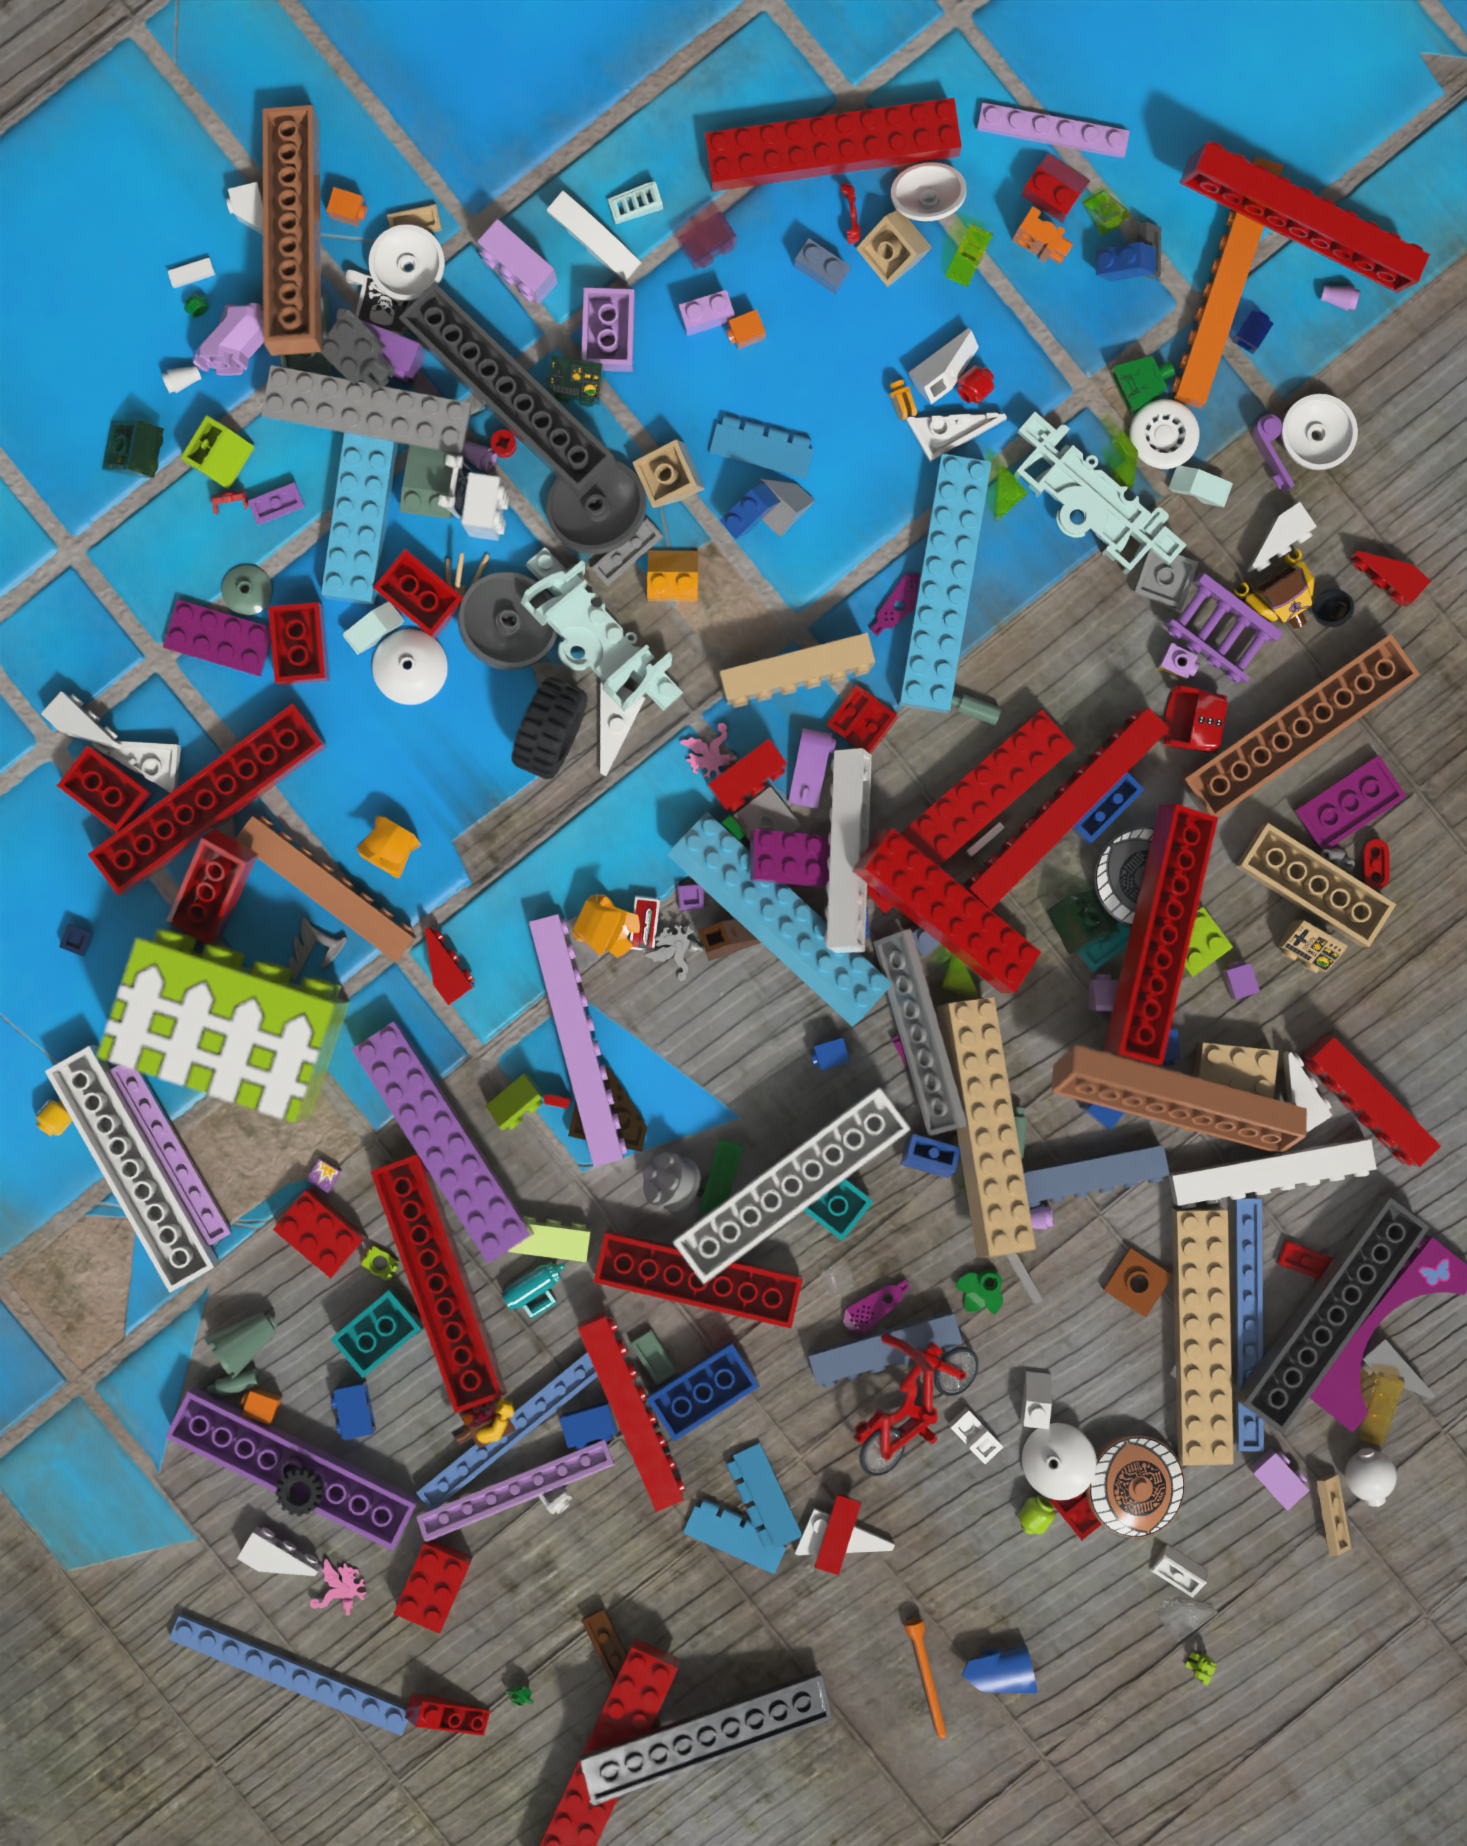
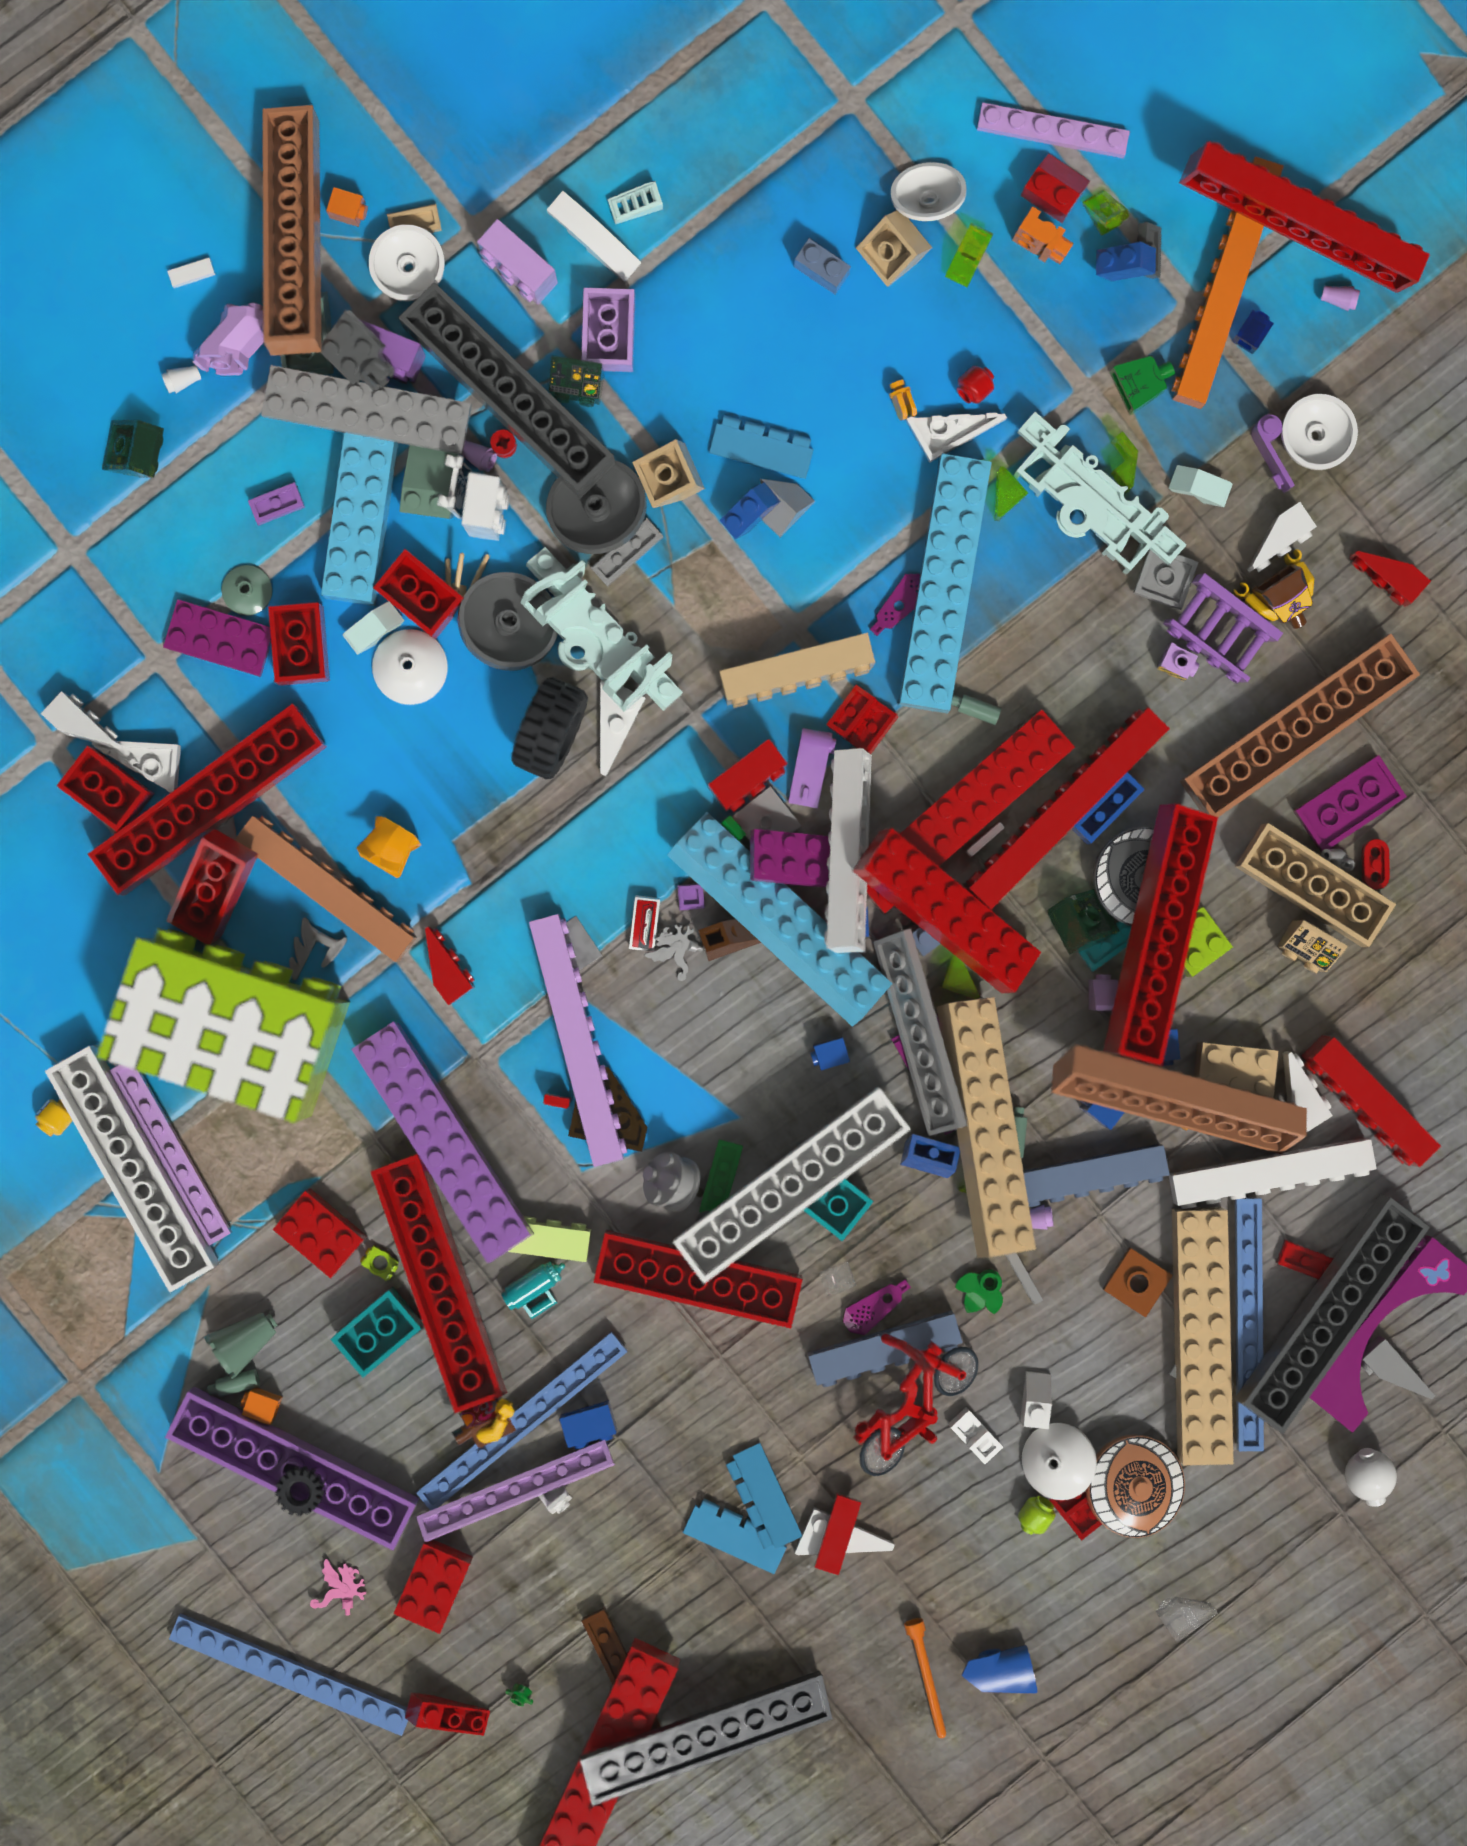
(76, 940): dark blue plate -> none
(196, 305): green plate -> none
(217, 452): lime slope -> none
(227, 497): red piece -> none
(247, 205): white slope -> none
(271, 1555): white slope -> none
(324, 1175): tile -> none
(353, 1410): blue brick -> none
(376, 306): flag -> none
(514, 1101): lime slope -> none
(605, 926): light orange piece -> none
(630, 1411): red brick -> none
(653, 1356): sand green tile -> none
(672, 576): light orange slope -> none
(703, 1390): blue brick -> none
(706, 312): lavender brick -> none
(707, 241): clear pink brick -> none
(711, 759): bright pink piece -> none
(746, 329): orange brick -> none
(833, 144): red brick -> none
(854, 233): red piece -> none
(943, 368): white slope -> none
(1164, 433): white wheel -> none
(1180, 1571): white slope -> none
(1194, 720): red piece -> none
(1206, 1663): lime piece -> none
(1240, 979): medium lavender brick -> none
(1279, 1479): lavender brick -> none
(1332, 607): black piece -> none
(1333, 1514): tan plate -> none
(1381, 1408): clear yellow tile -> none

